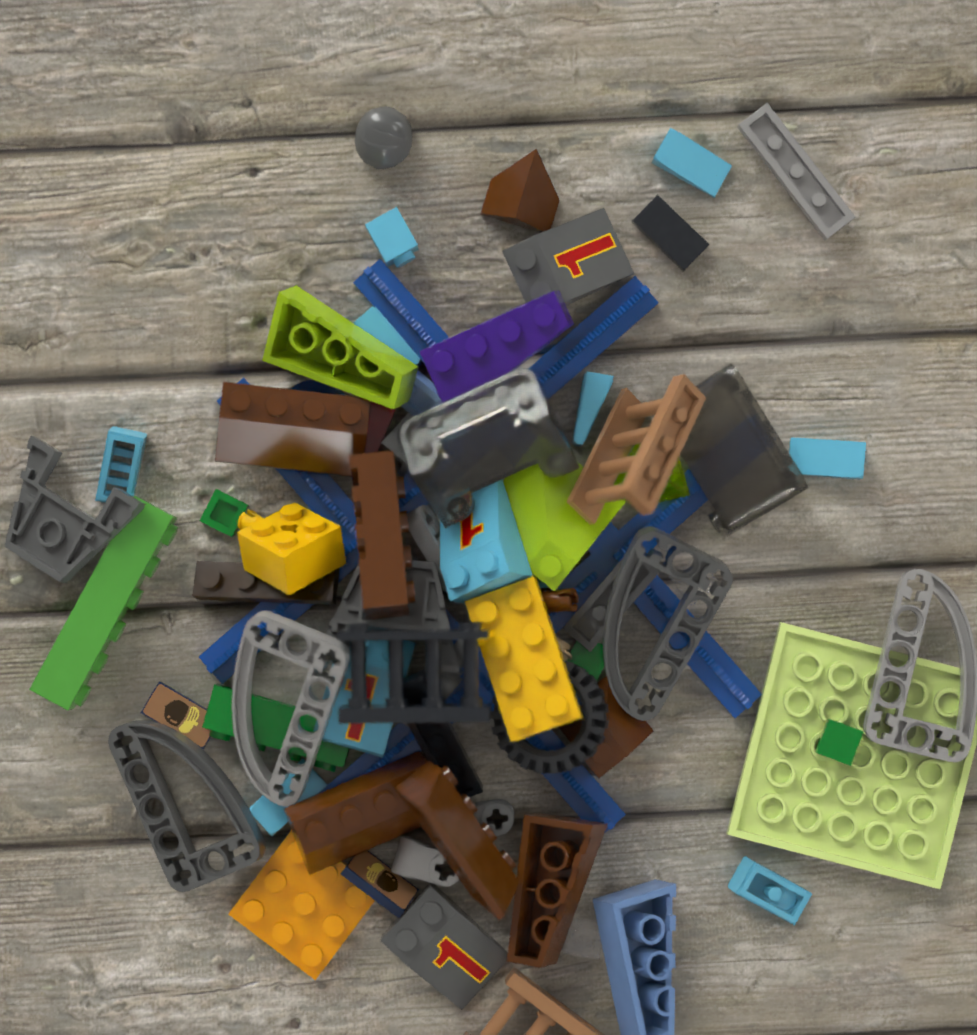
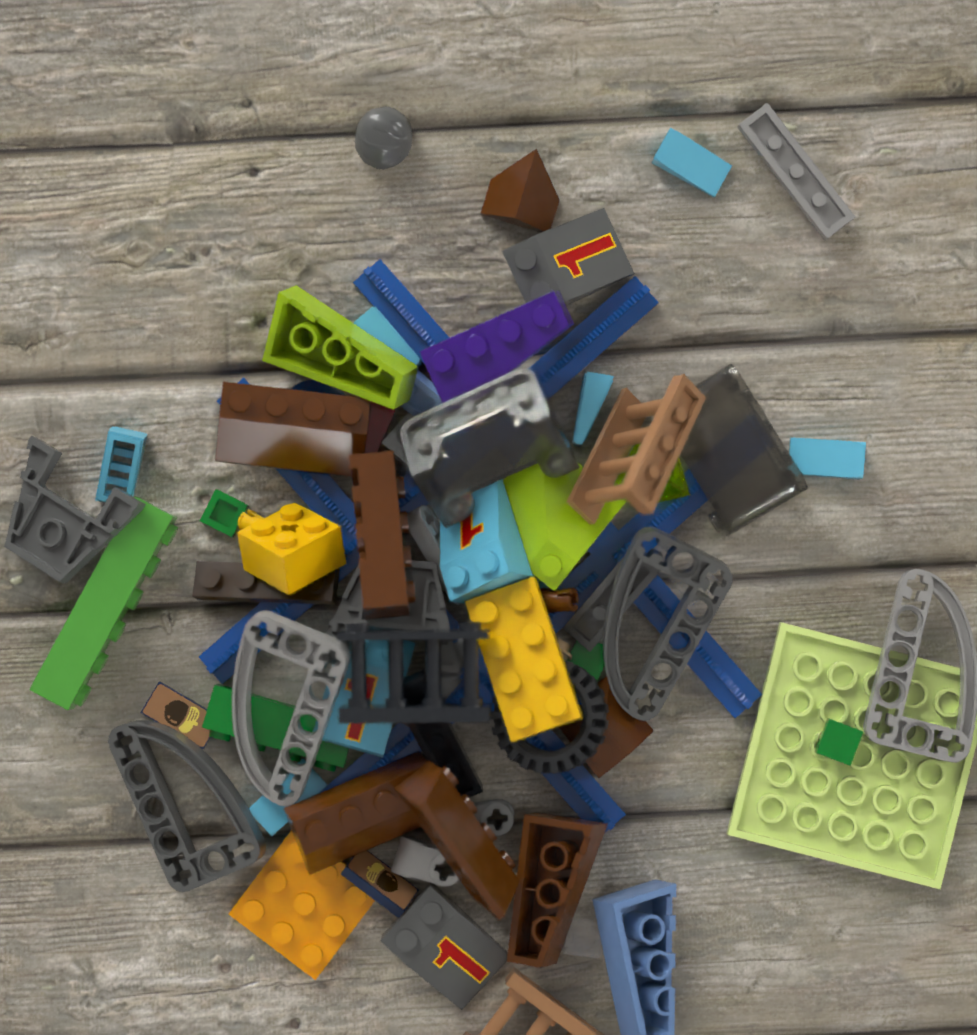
(392, 238): medium azure brick -> none
(670, 233): black tile -> none
(769, 890): medium azure slope -> none

